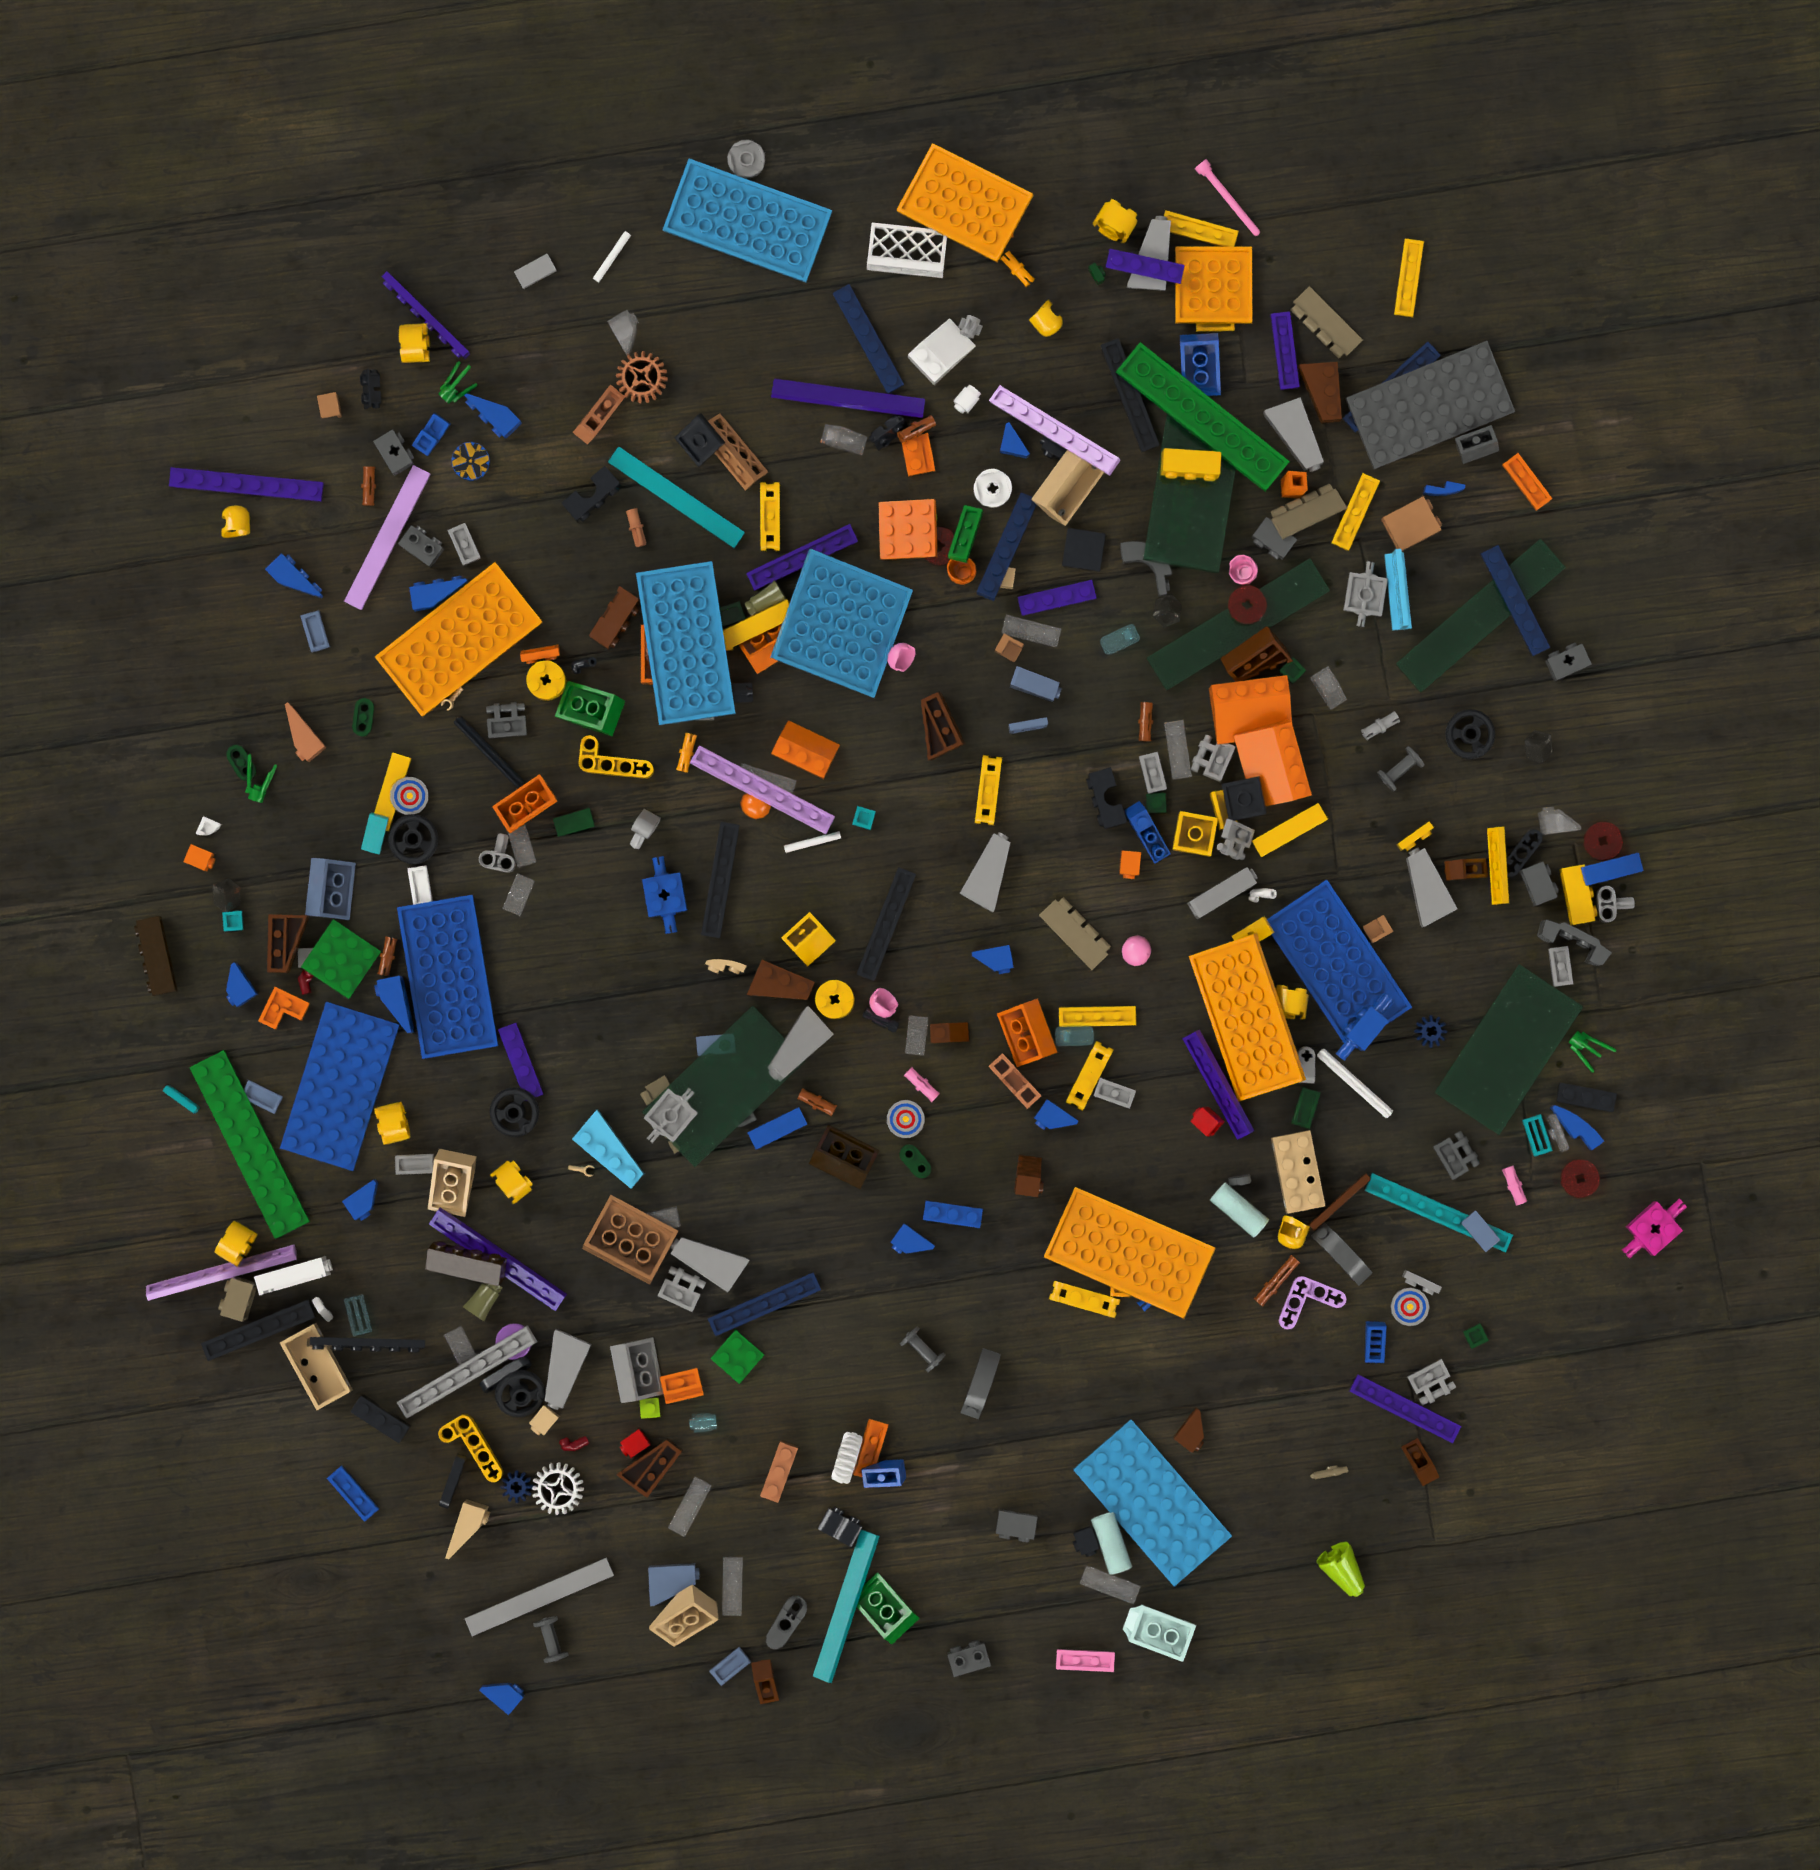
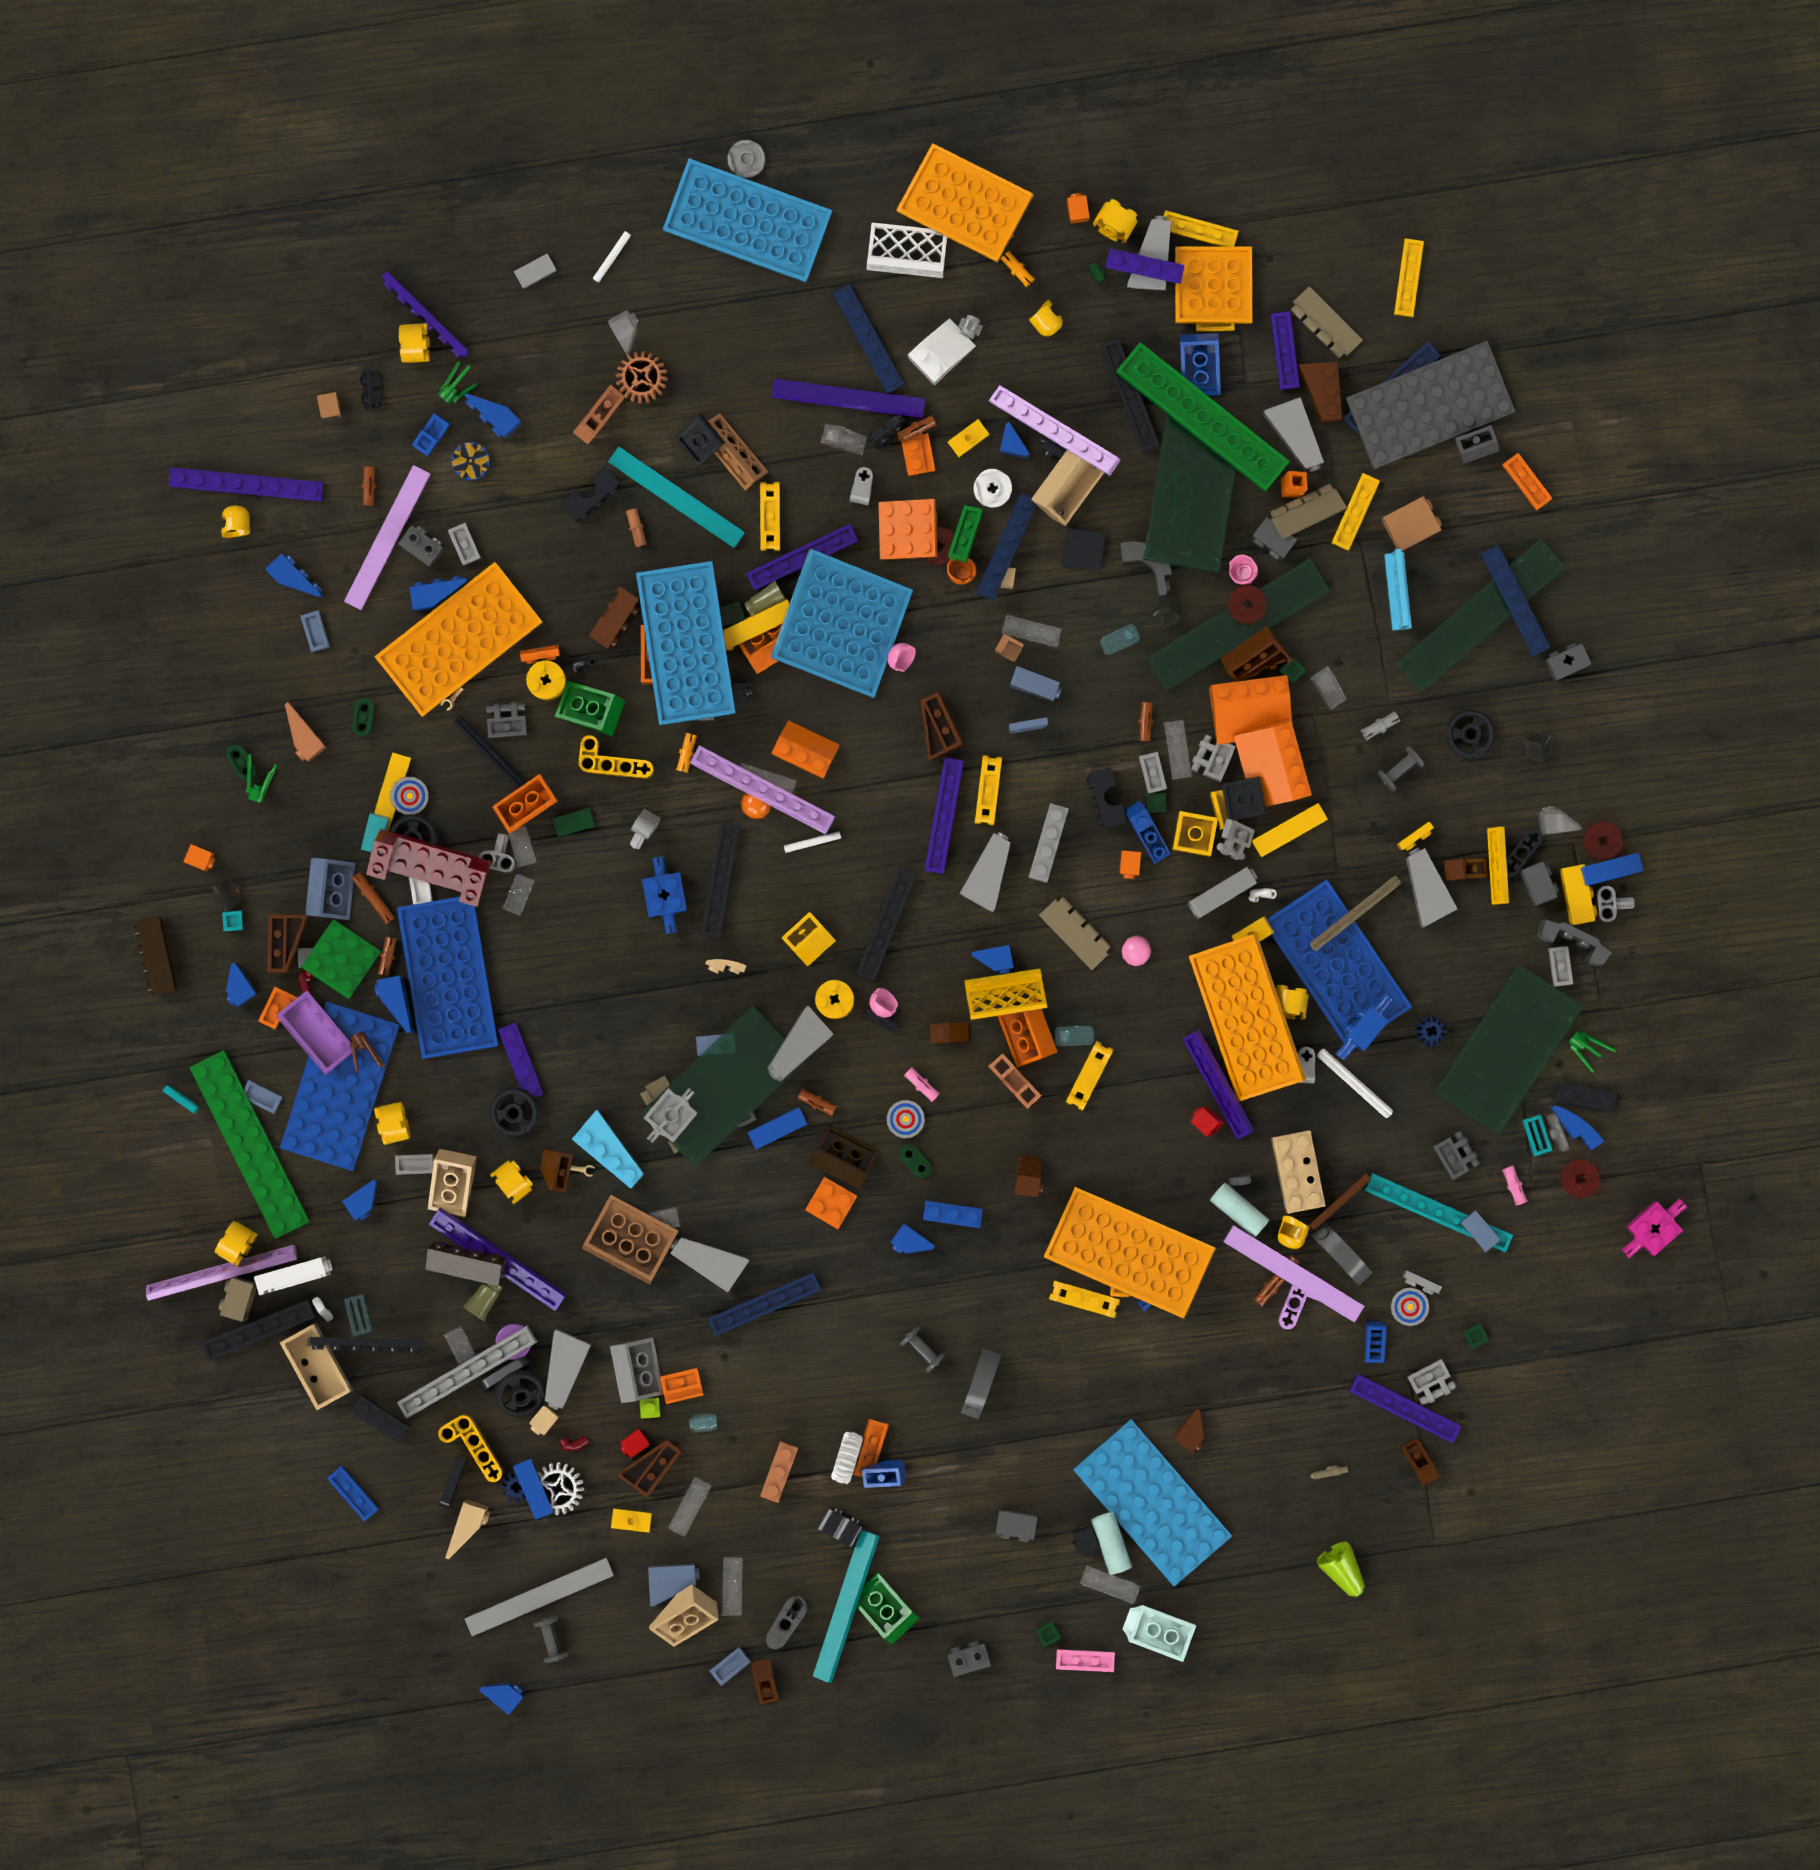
(207, 827): white tile -> none
(315, 1032): none -> medium lavender slope
(361, 1042): none -> reddish brown plant
(372, 896): none -> dark orange pin
(385, 445): dark grey brick -> none
(429, 864): none -> plate
(533, 1489): none -> blue tile
(556, 1169): none -> reddish brown slope
(631, 1520): none -> yellow plate
(679, 1294): light grey plate -> none
(737, 1356): green plate -> none
(779, 983): reddish brown wedge -> none
(831, 1202): none -> orange plate
(862, 489): none -> light grey piece
(863, 818): teal plate -> none
(916, 1035): clear plate -> none
(944, 815): none -> dark purple plate
(966, 399): white brick -> none
(968, 438): none -> yellow plate
(1004, 986): none -> yellow fence
(1048, 843): none -> light grey arch
(1048, 1633): none -> dark green plate
(1053, 1117): blue slope -> none
(1056, 597): dark purple plate -> none
(1077, 208): none -> orange brick
(1097, 1016): yellow tile -> none
(1114, 1093): light grey plate -> none
(1190, 464): yellow brick -> none
(1205, 169): bright pink piece -> none
(1293, 1273): none -> lavender tile
(1305, 1107): dark green tile -> none
(1355, 913): none -> dark tan axle
(1365, 594): light grey plate -> none
(1377, 929): medium nougat panel -> none
(1449, 488): blue slope -> none

